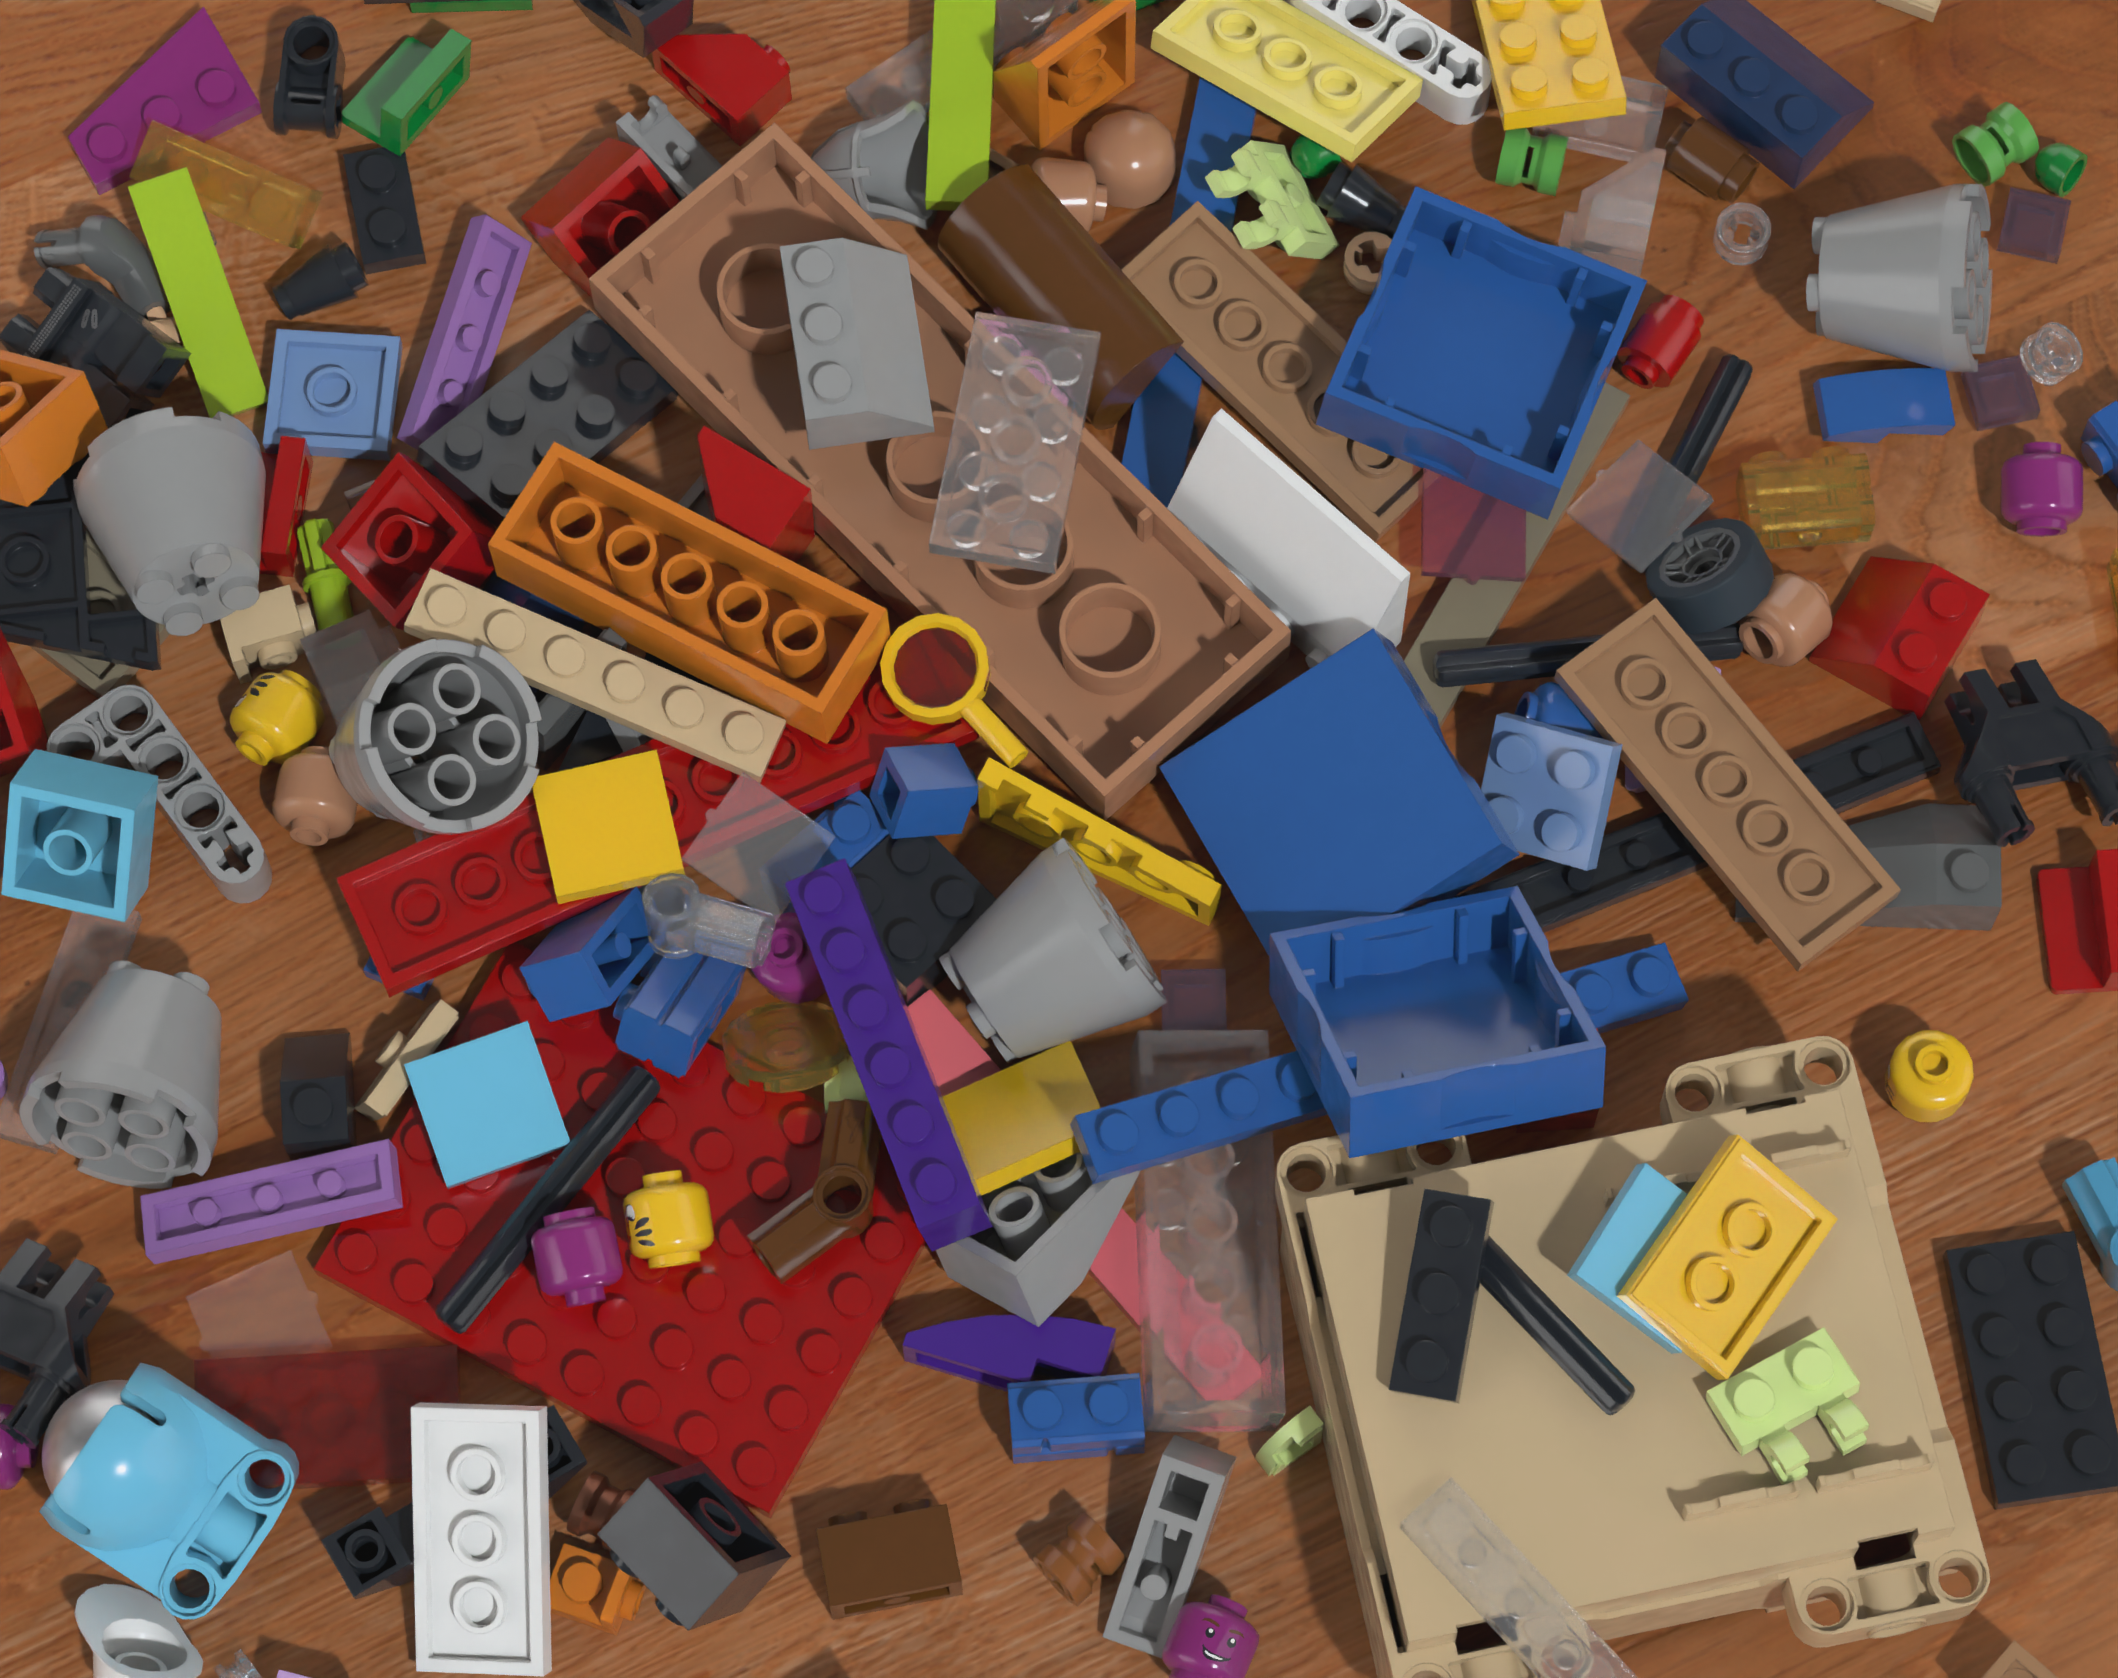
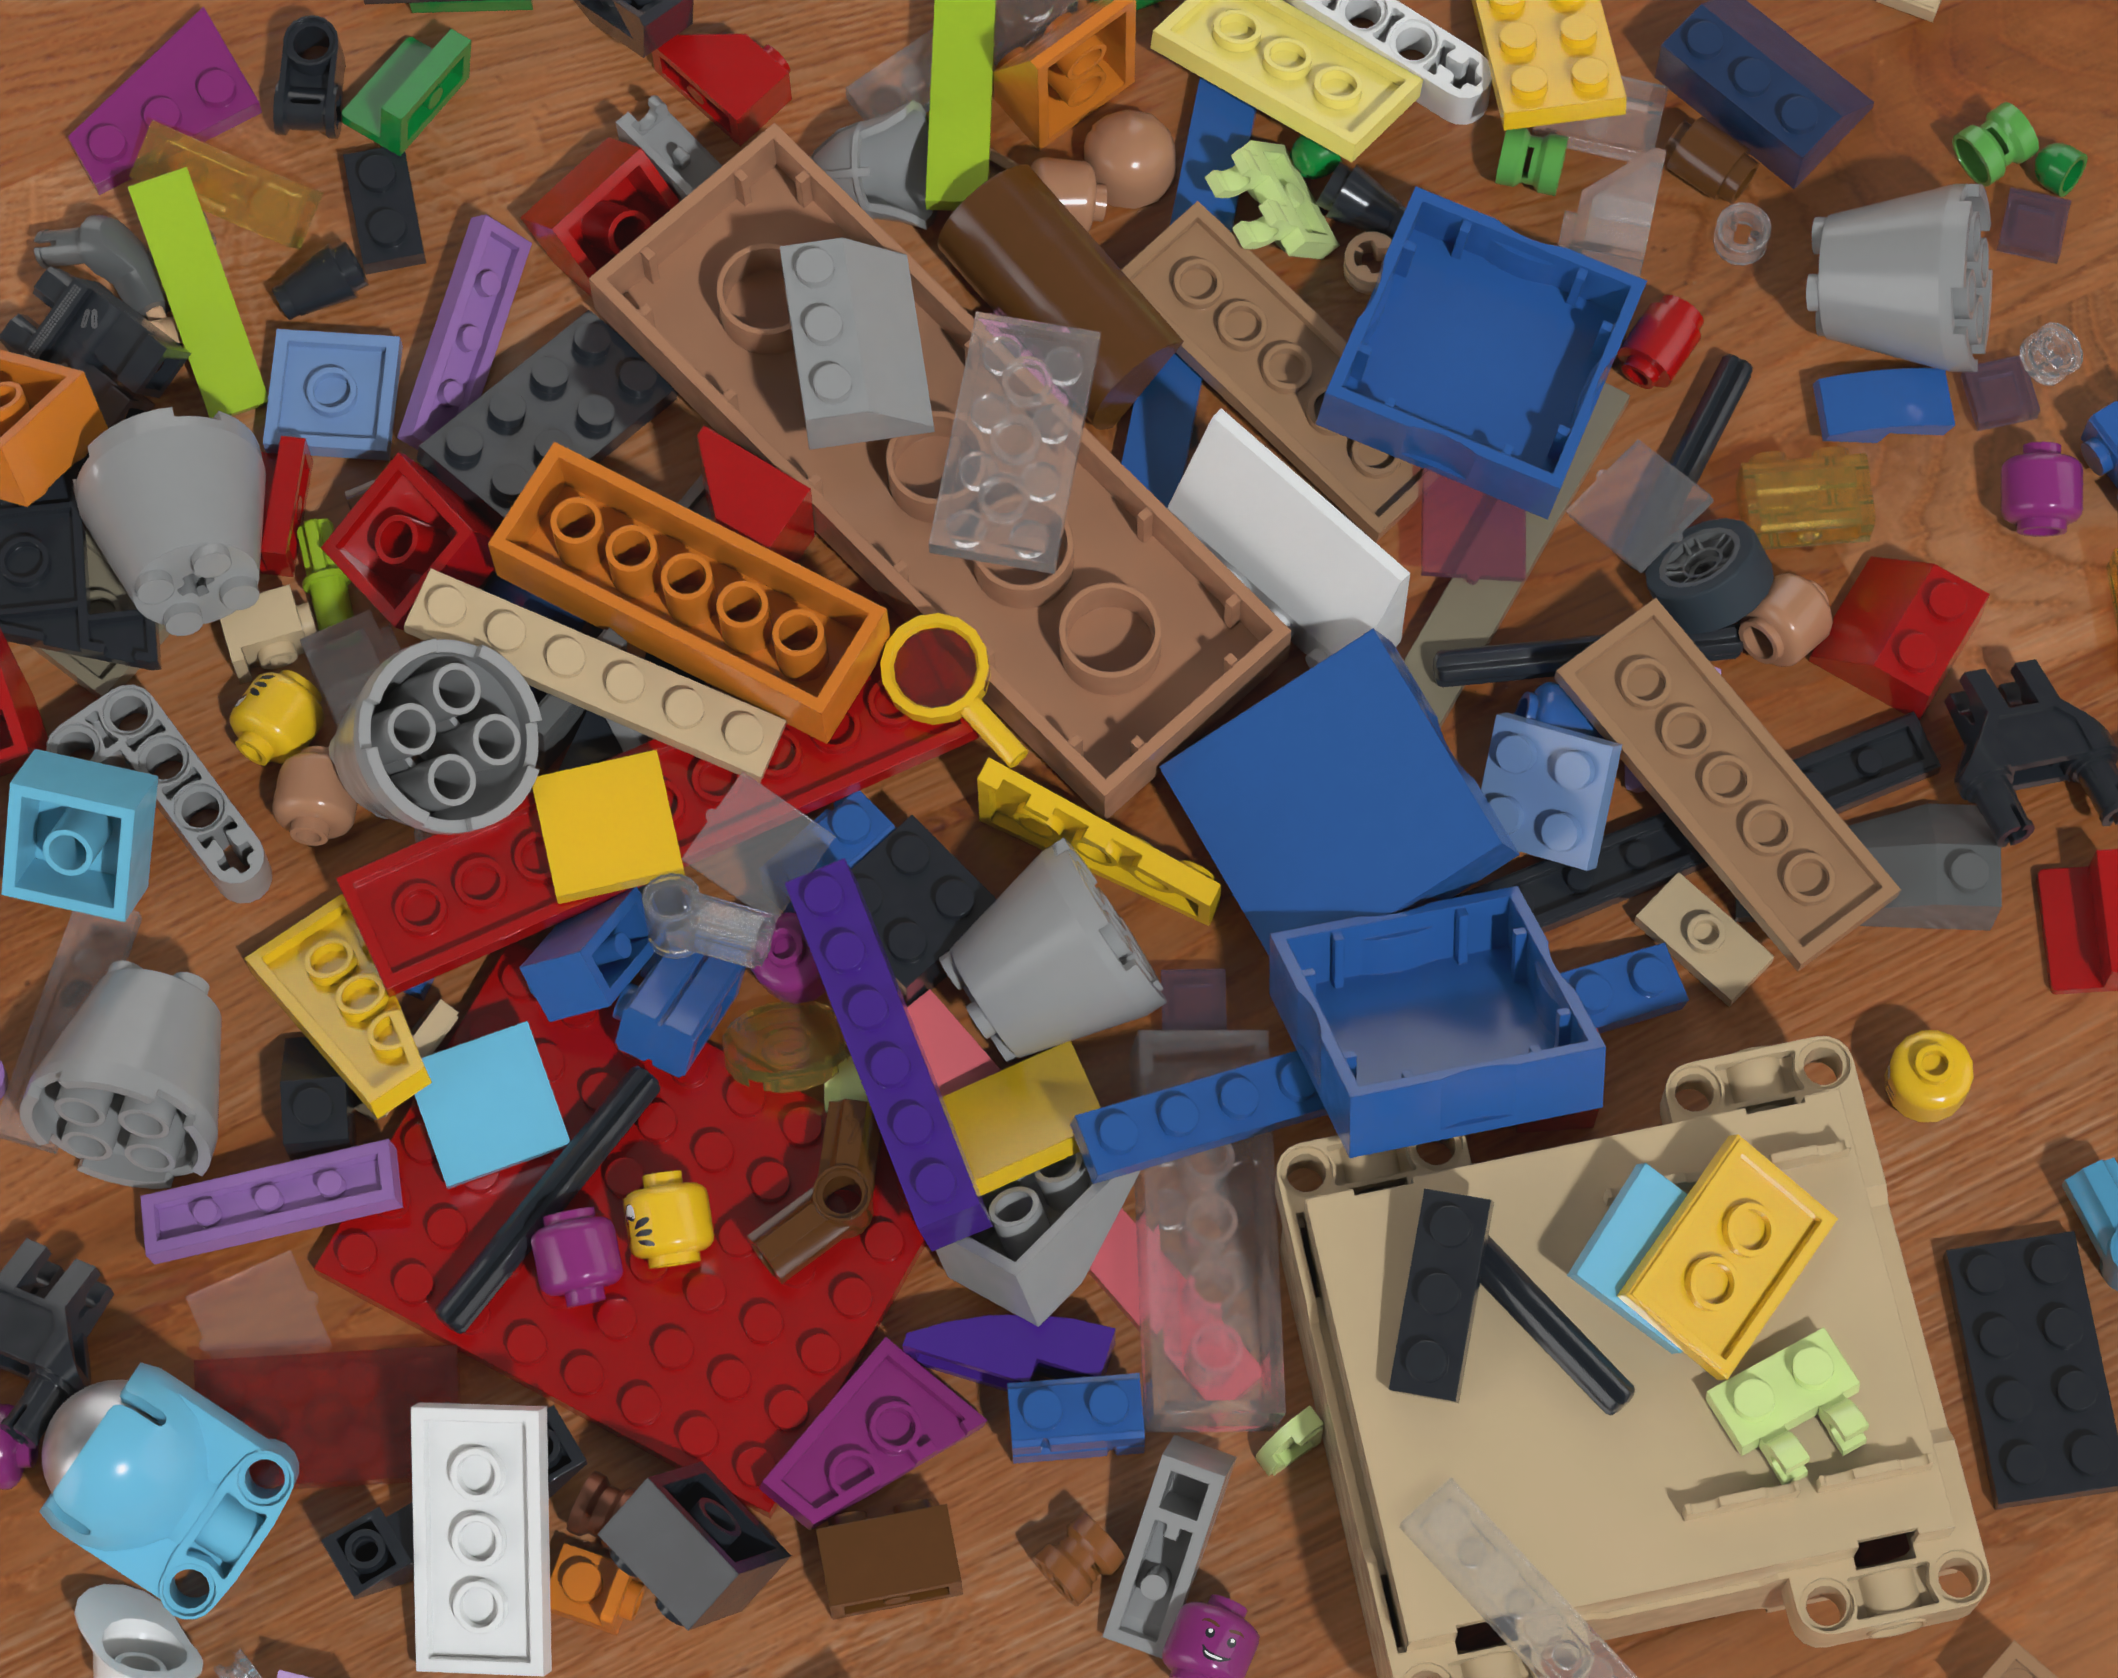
(338, 1001): none -> yellow wing
(868, 1436): none -> magenta wing
(923, 790): blue brick -> none
(1704, 939): none -> tan plate

